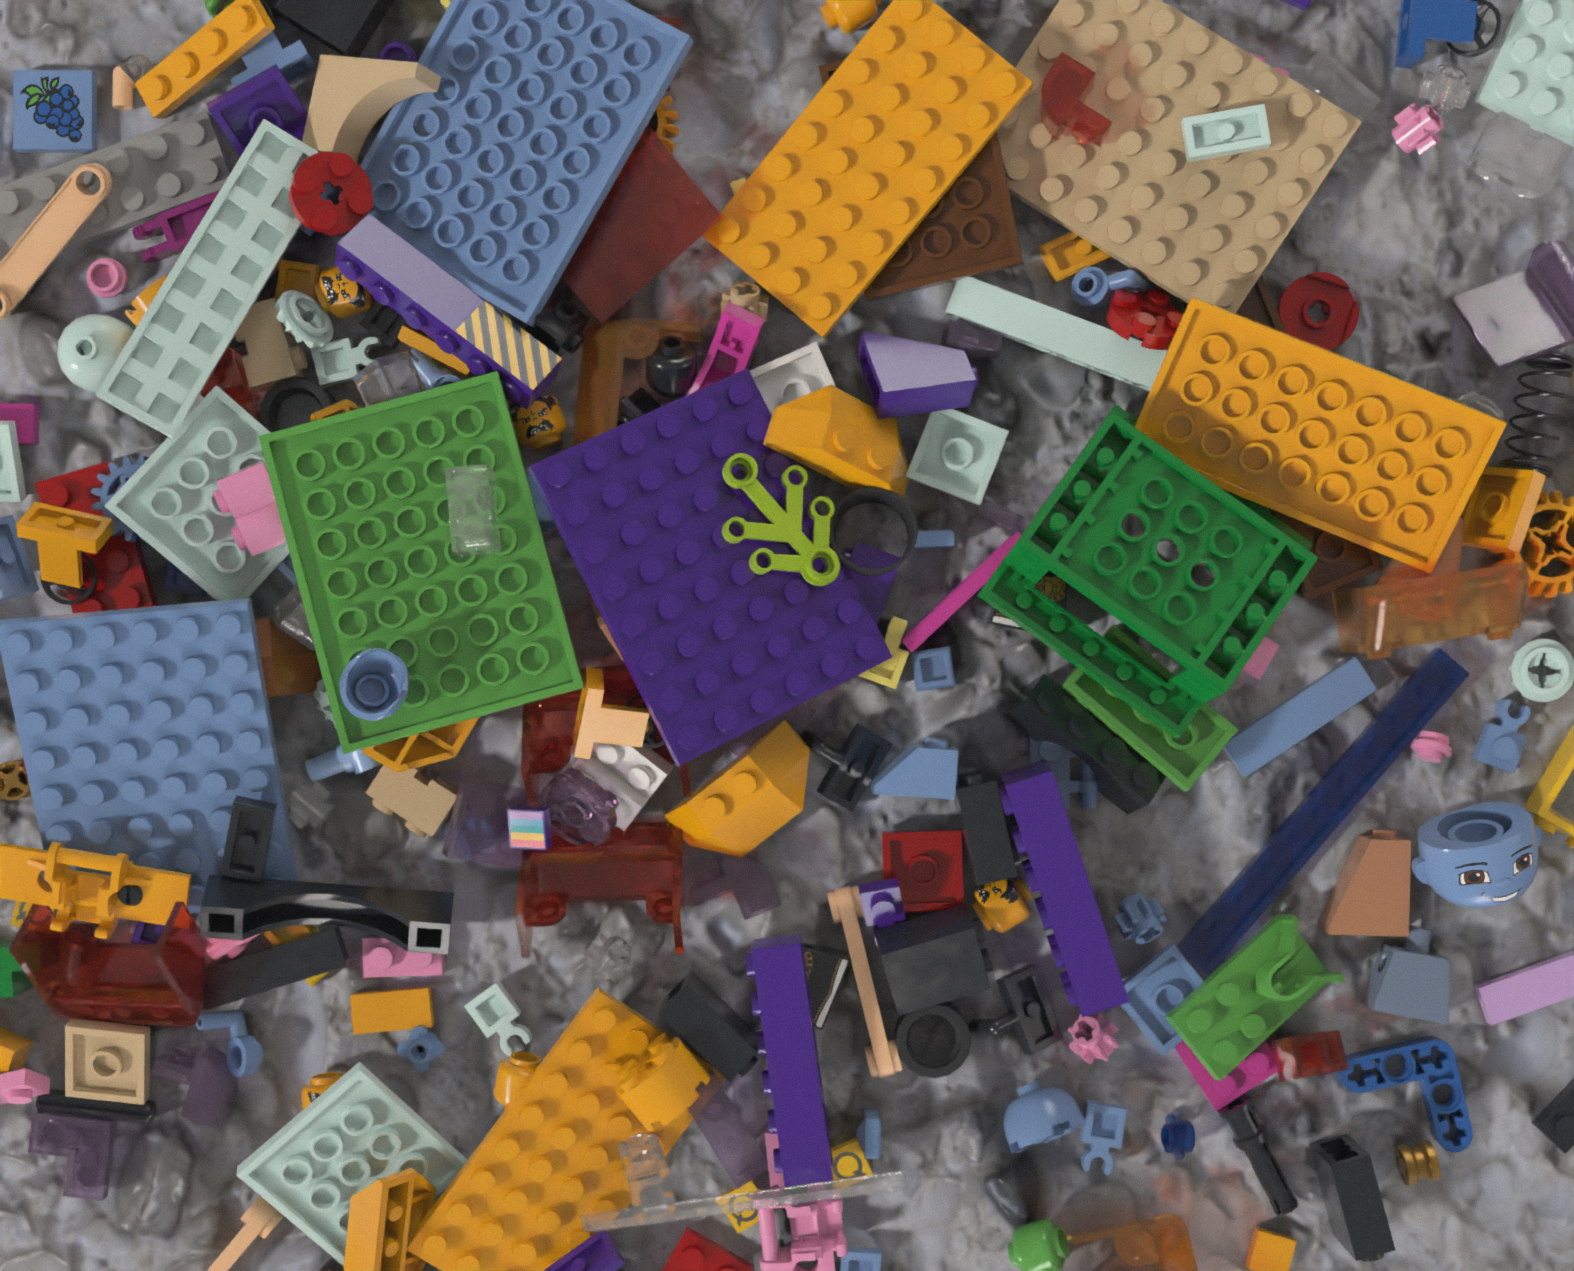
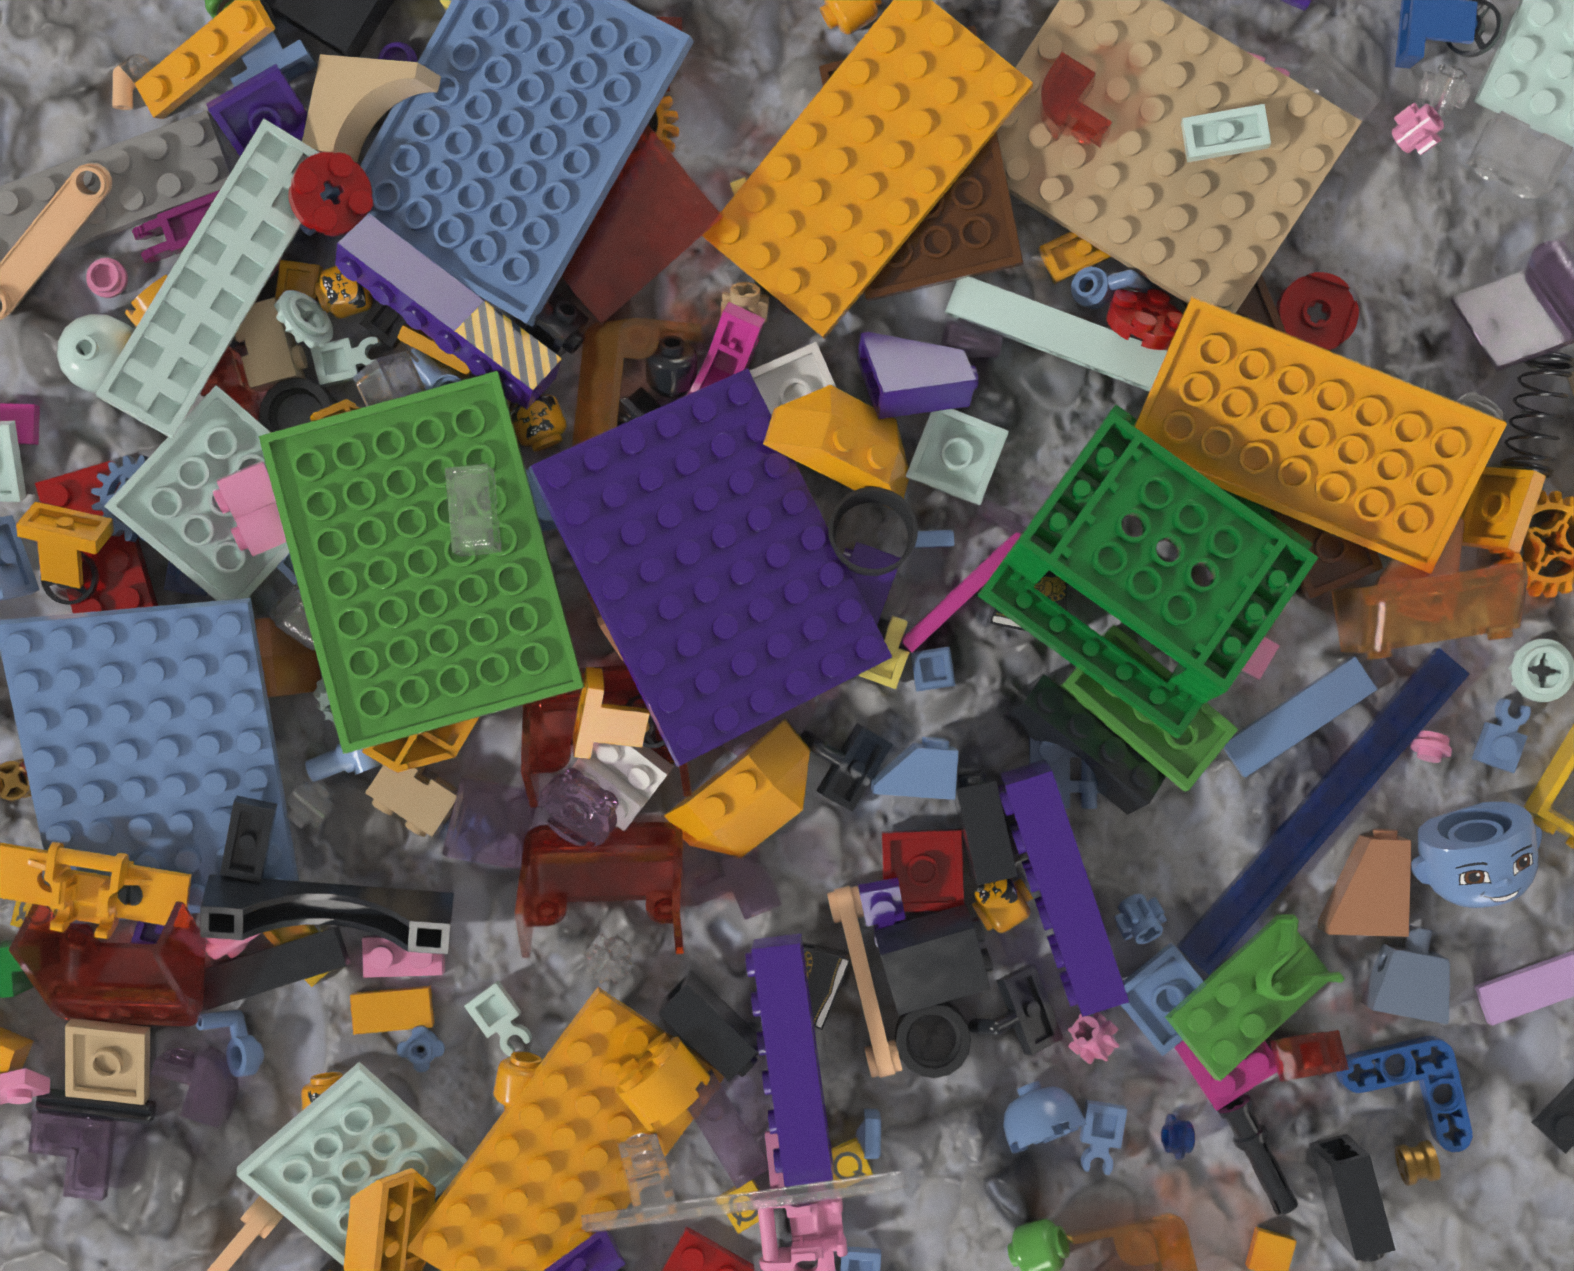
(54, 111): medium blue tile -> none
(374, 684): medium blue hair -> none
(529, 827): tile -> none
(785, 524): lime plant -> none

